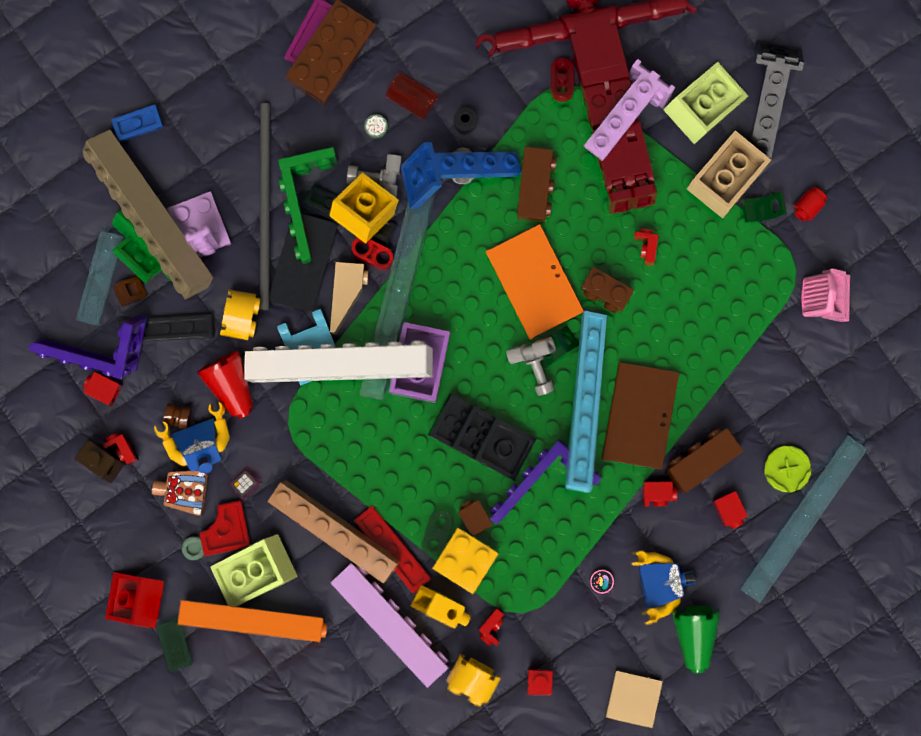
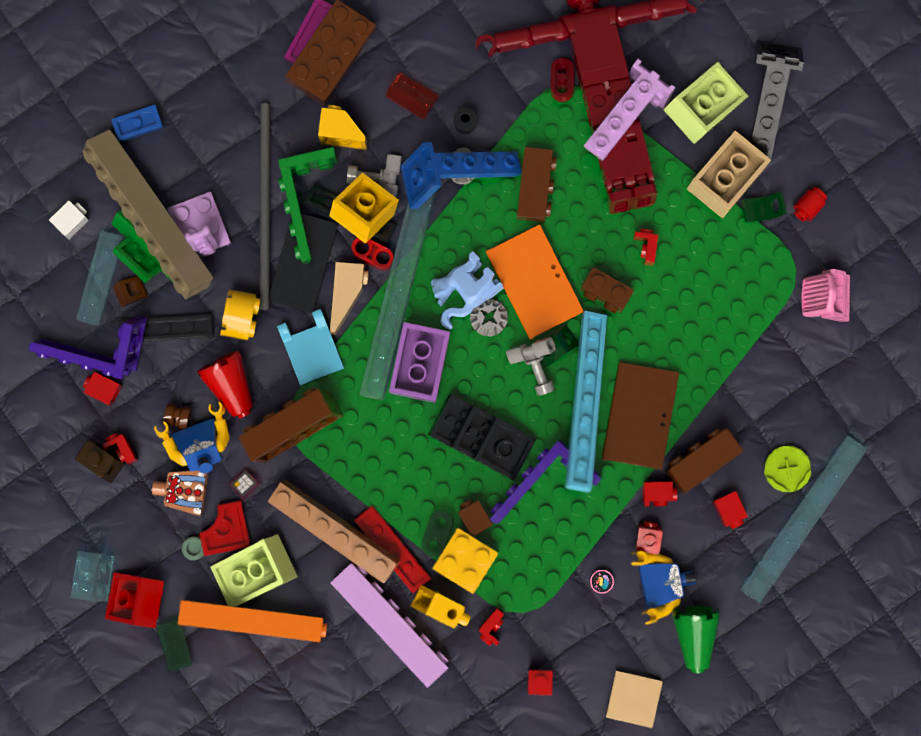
(69, 219): none -> white brick
(92, 576): none -> clear light blue bracket
(290, 425): none -> reddish brown brick
(339, 129): none -> yellow slope
(339, 363): white brick -> none
(376, 126): tile -> none
(472, 290): none -> light blue animal
(473, 680): yellow brick -> none
(489, 328): none -> light grey gear
(649, 537): none -> bracket

